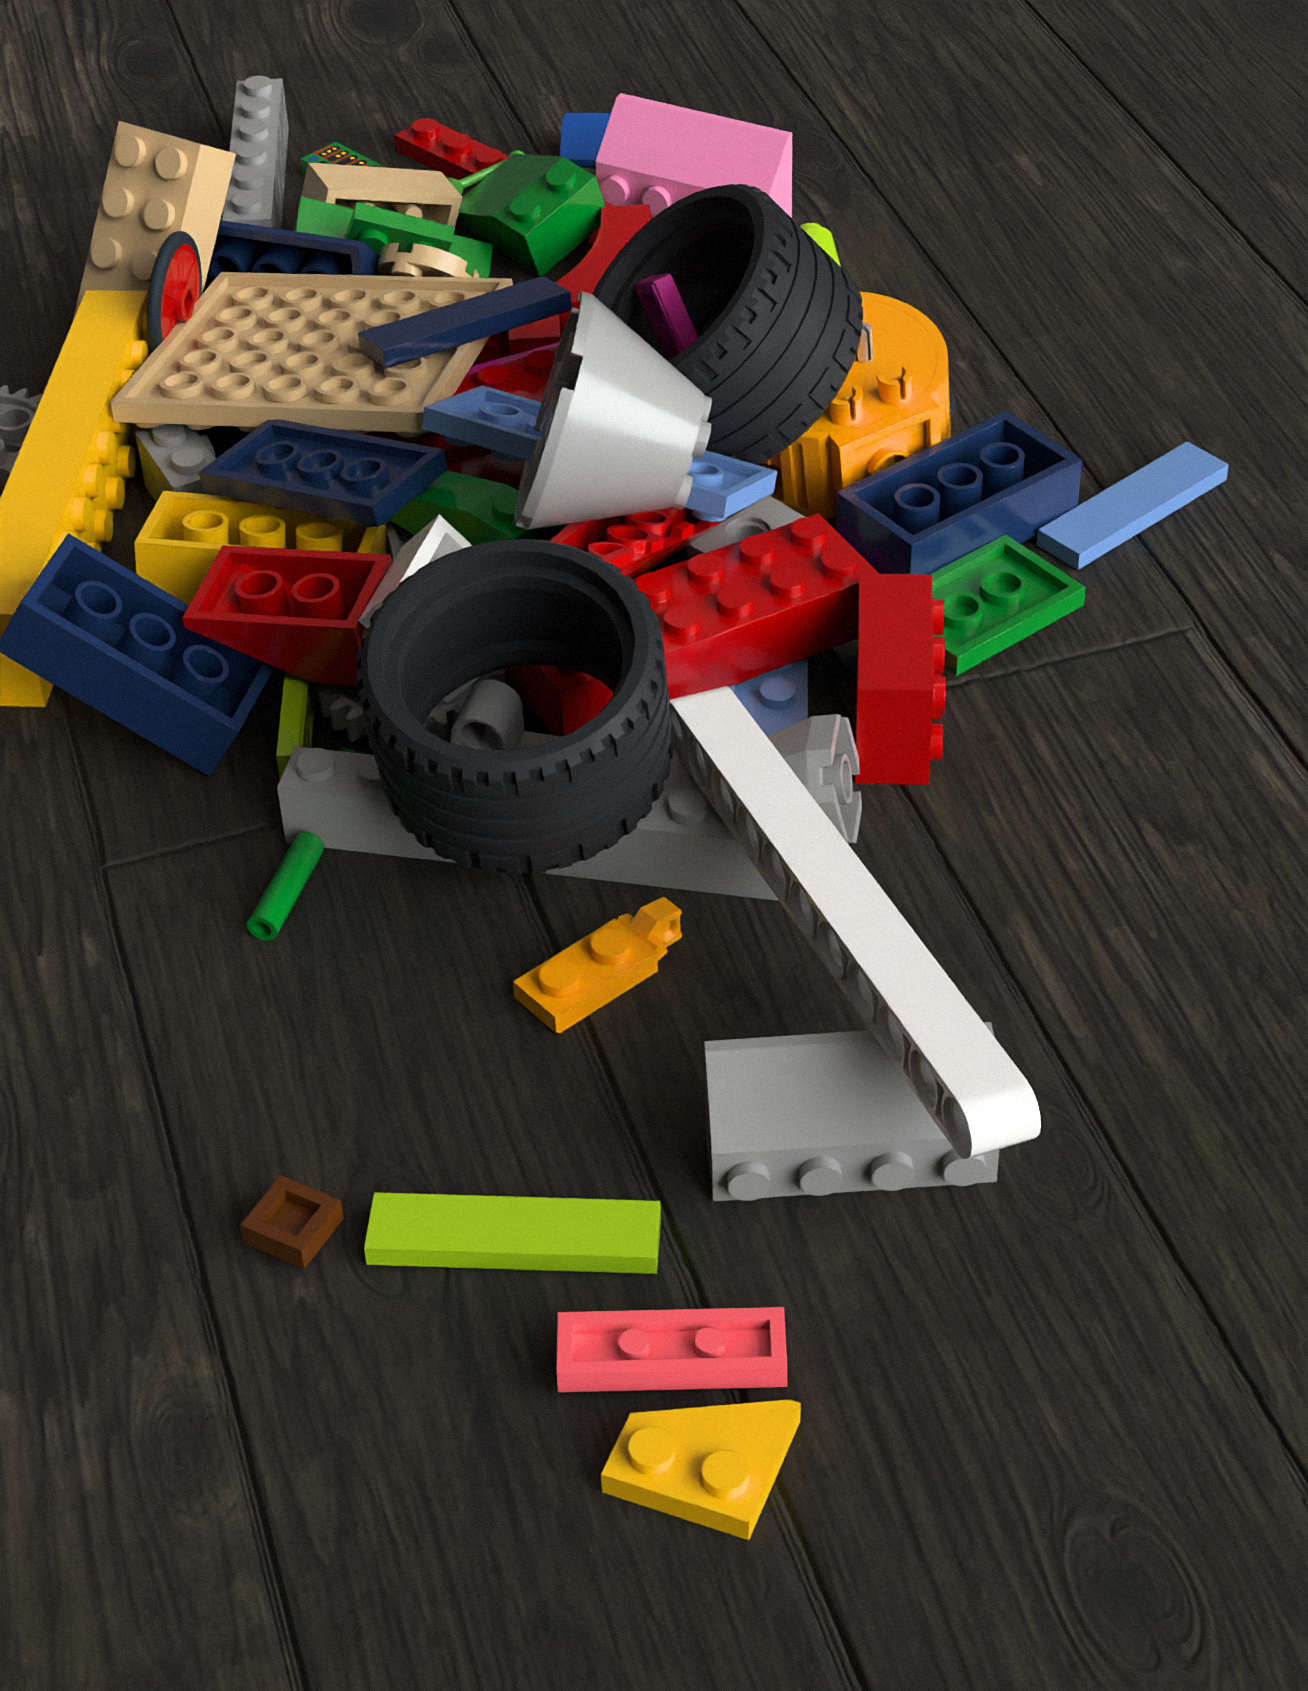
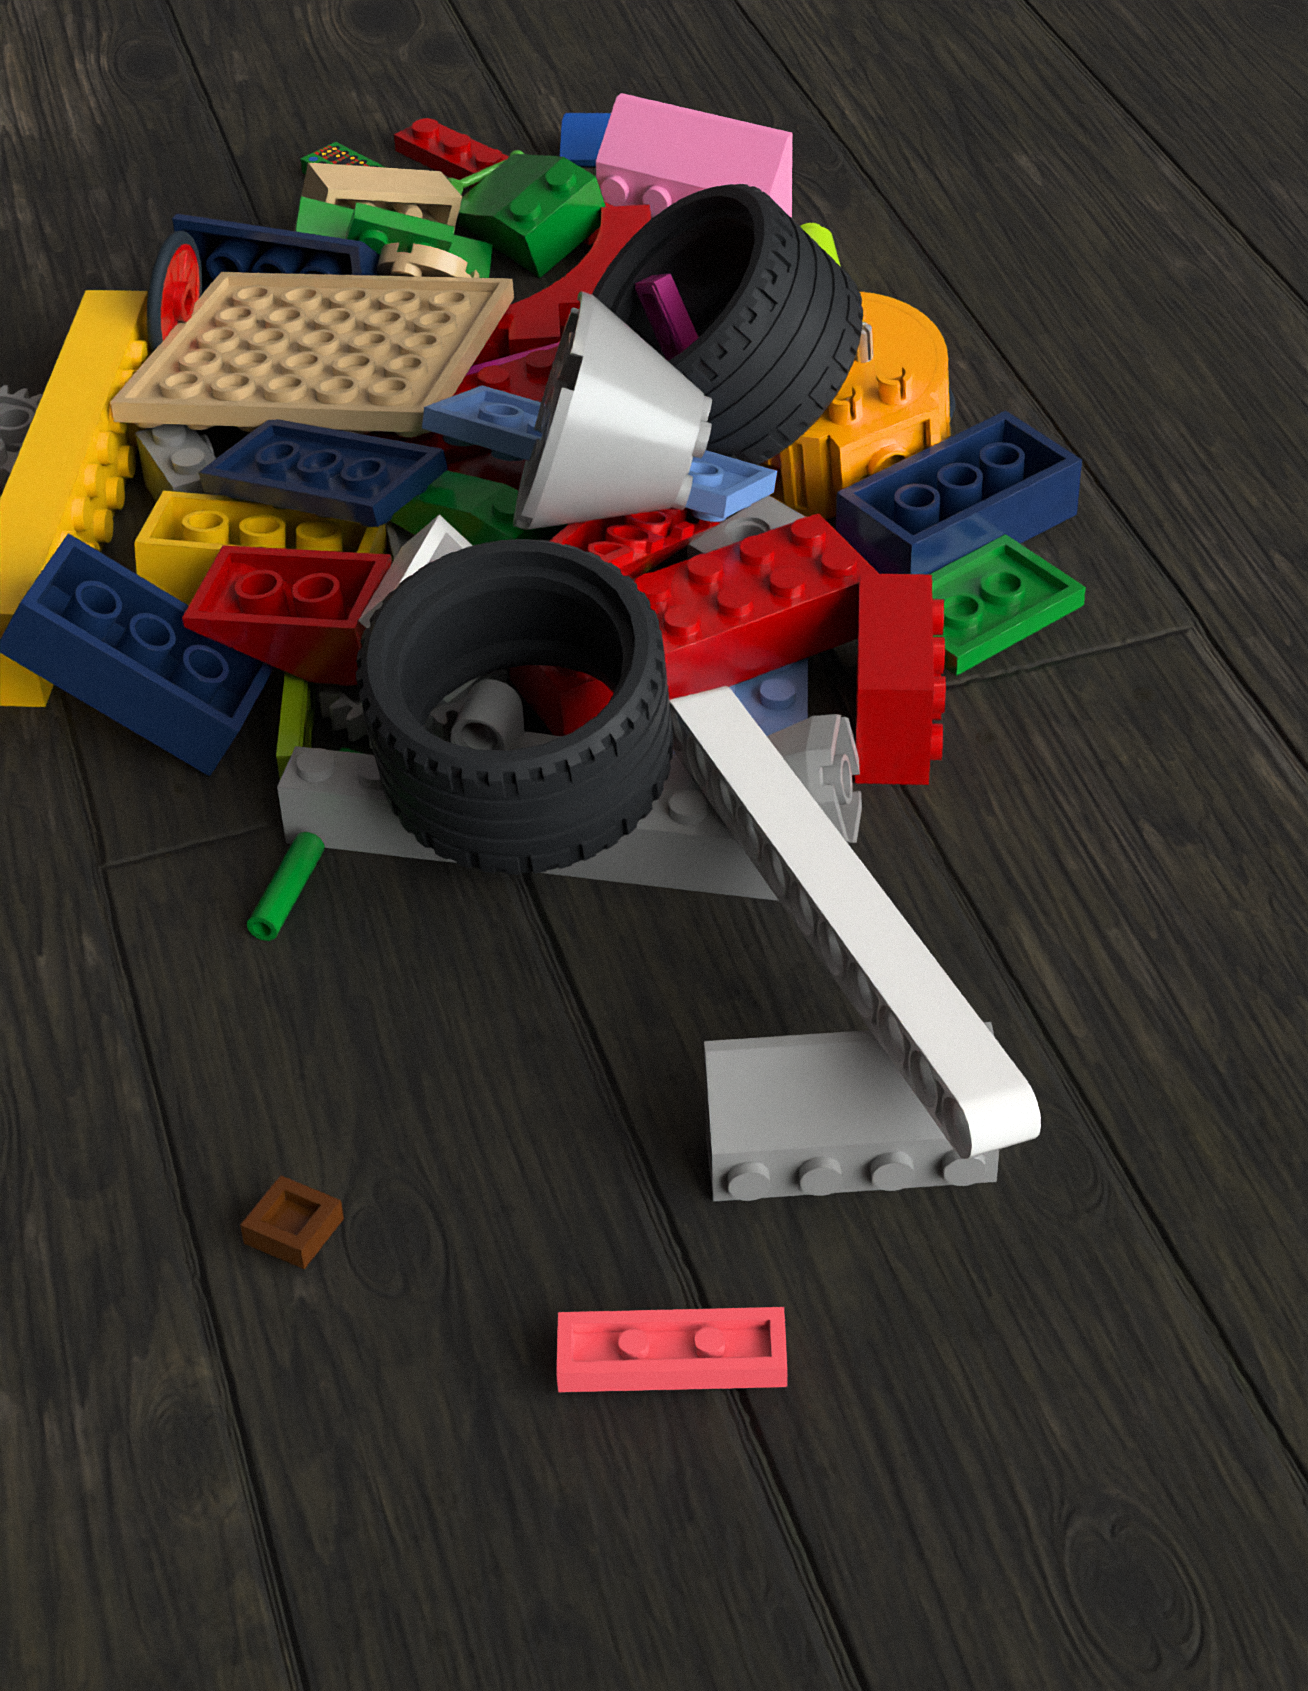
(148, 193): tan brick -> none
(260, 148): light grey brick -> none
(464, 321): dark blue tile -> none
(513, 1233): lime tile -> none
(599, 966): light orange hinge -> none
(703, 1461): yellow wing -> none
(1131, 505): medium blue tile -> none

